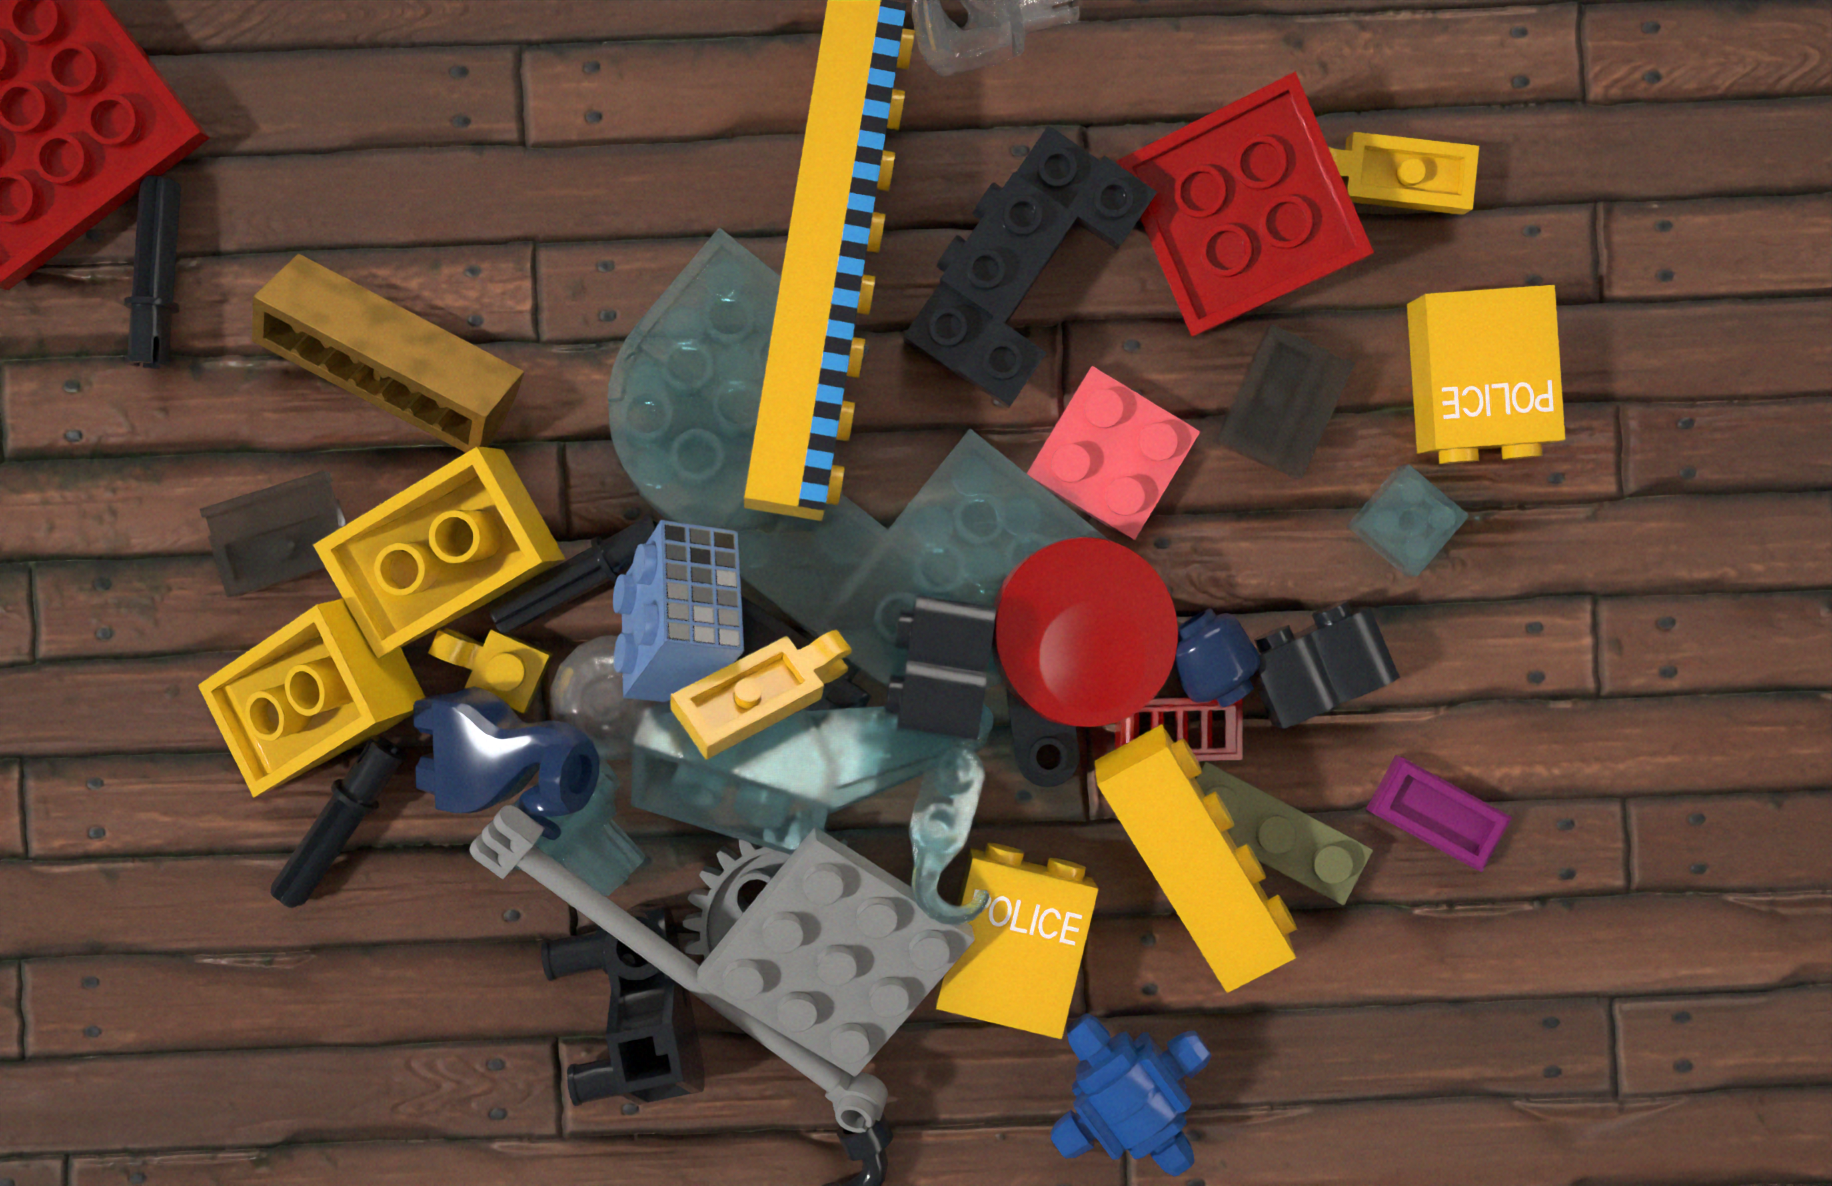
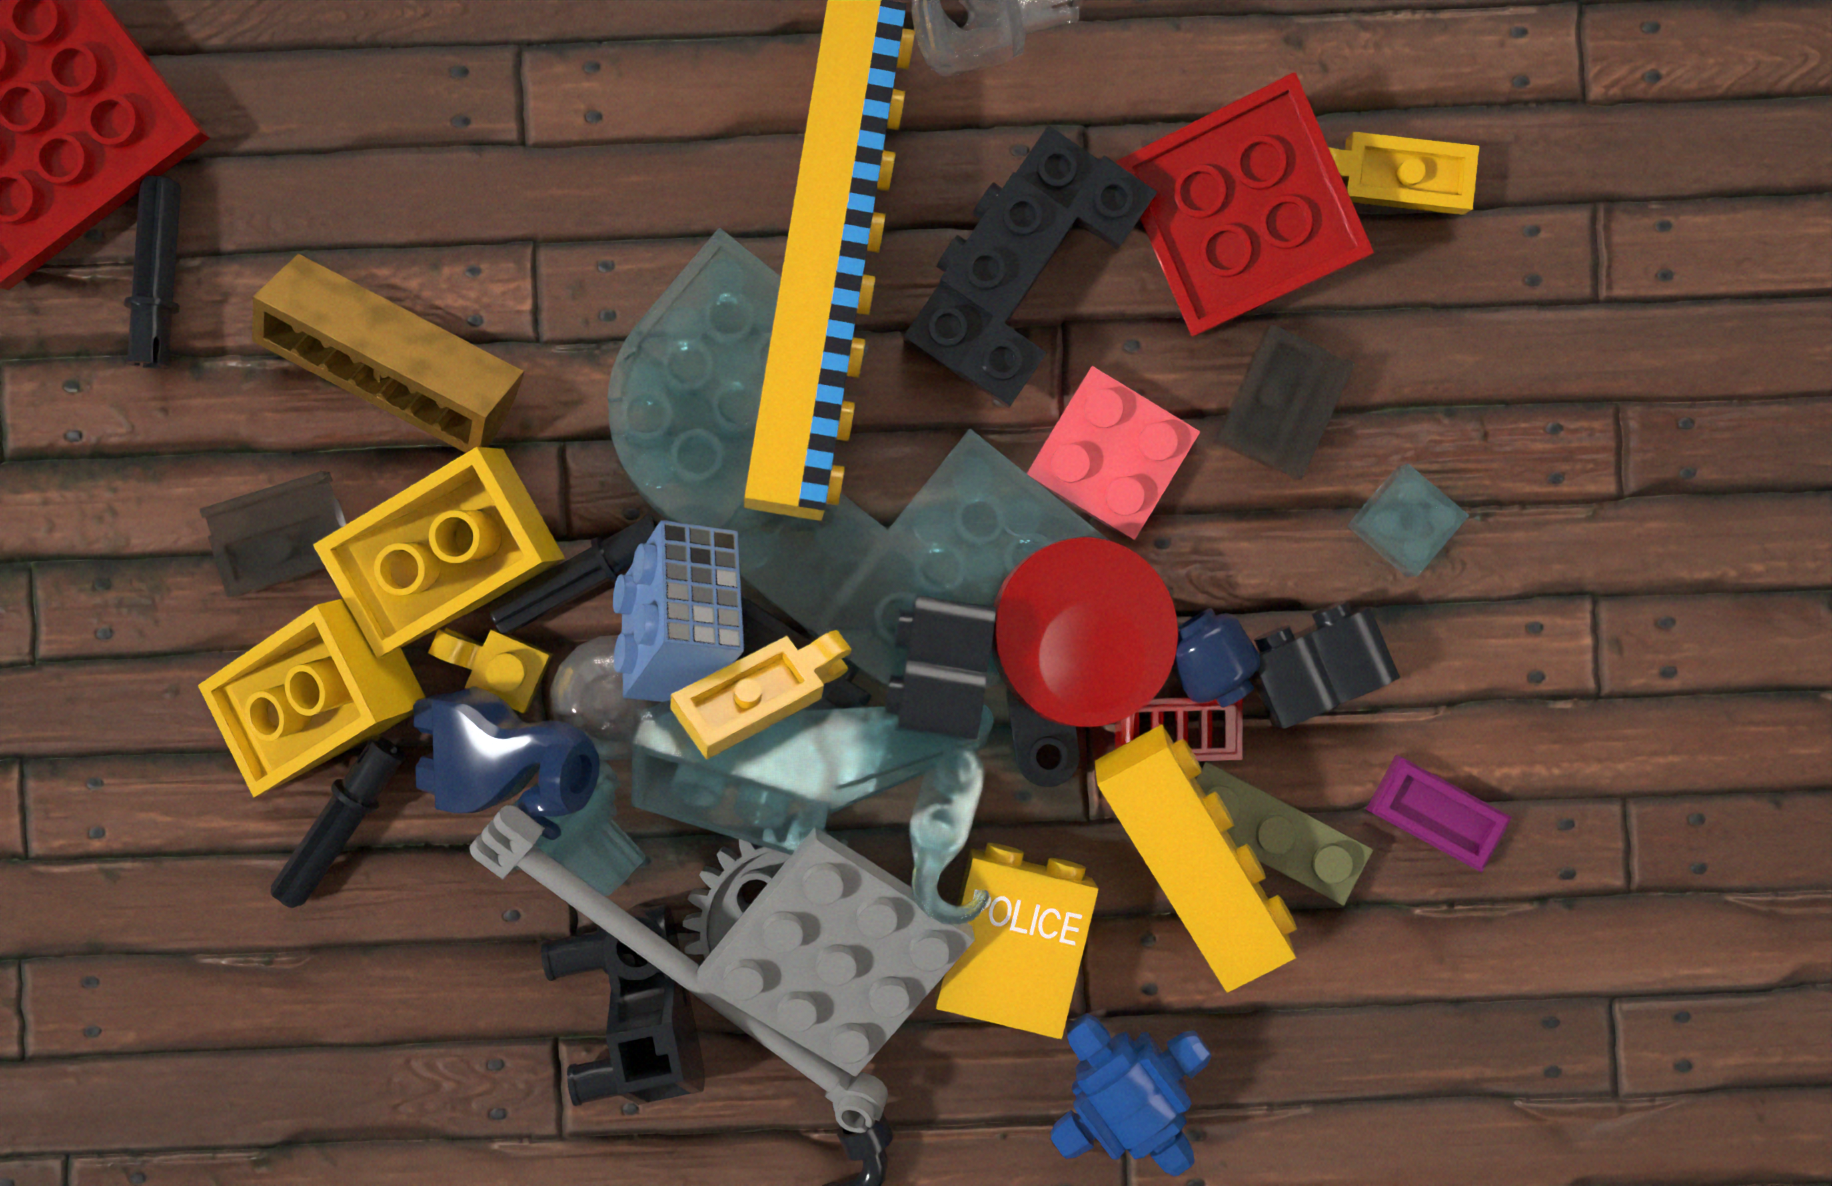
(1486, 372): yellow brick -> none

